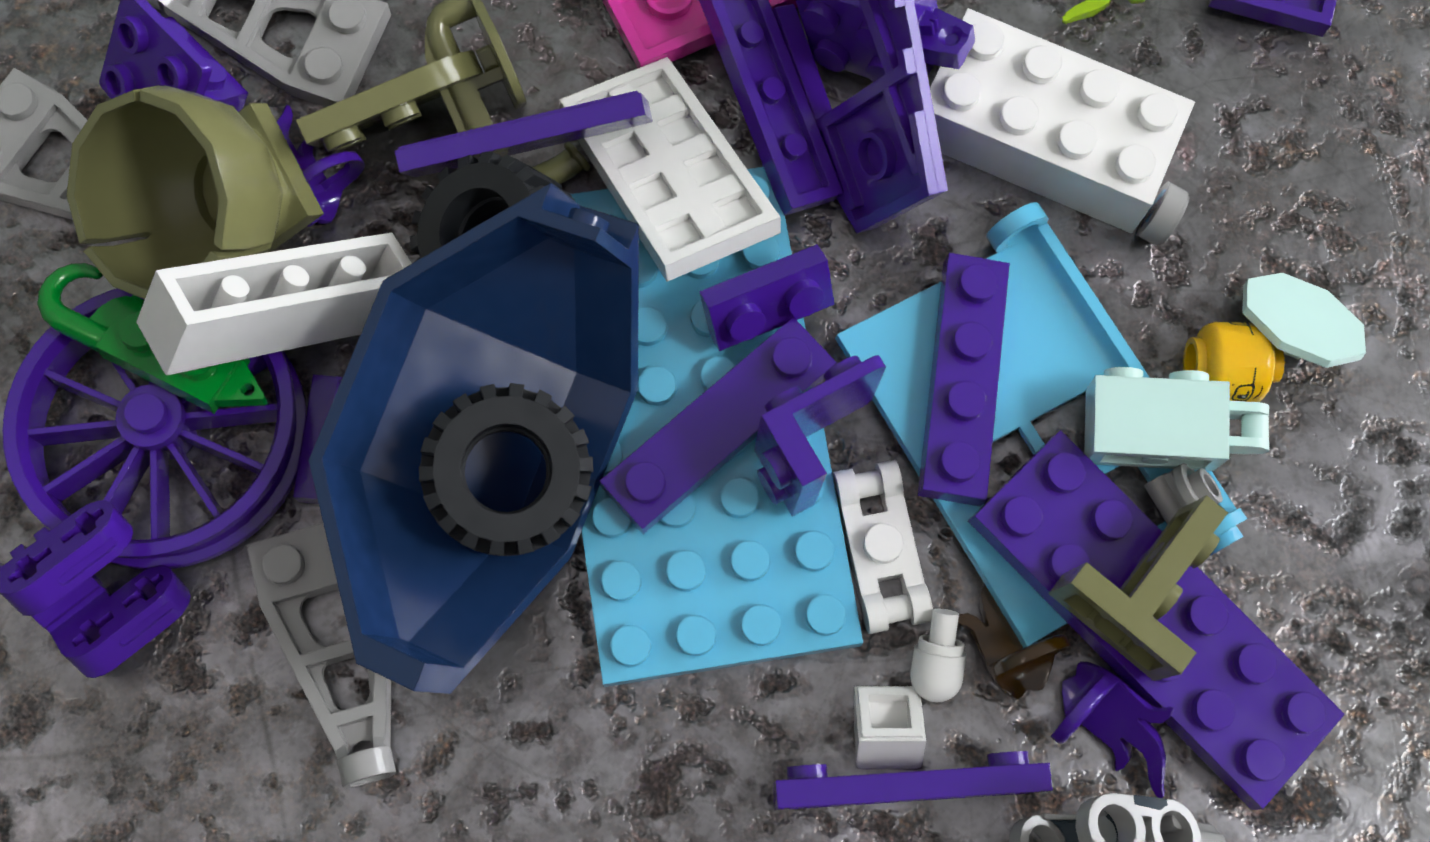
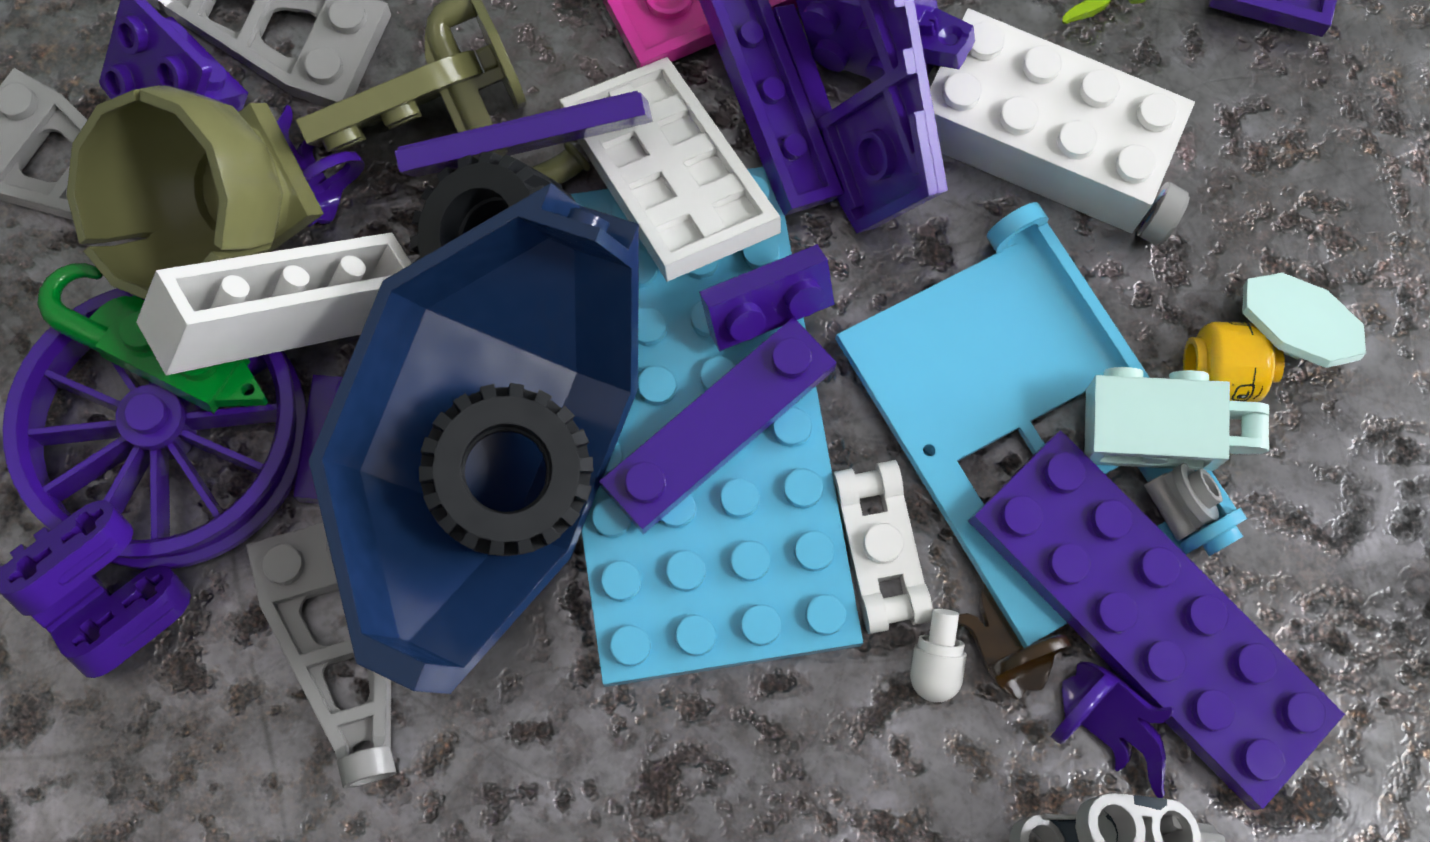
(789, 463): dark purple bracket -> none
(888, 727): white slope -> none
(964, 380): dark purple plate -> none
(1006, 775): dark purple plate -> none
(1130, 614): olive bracket -> none

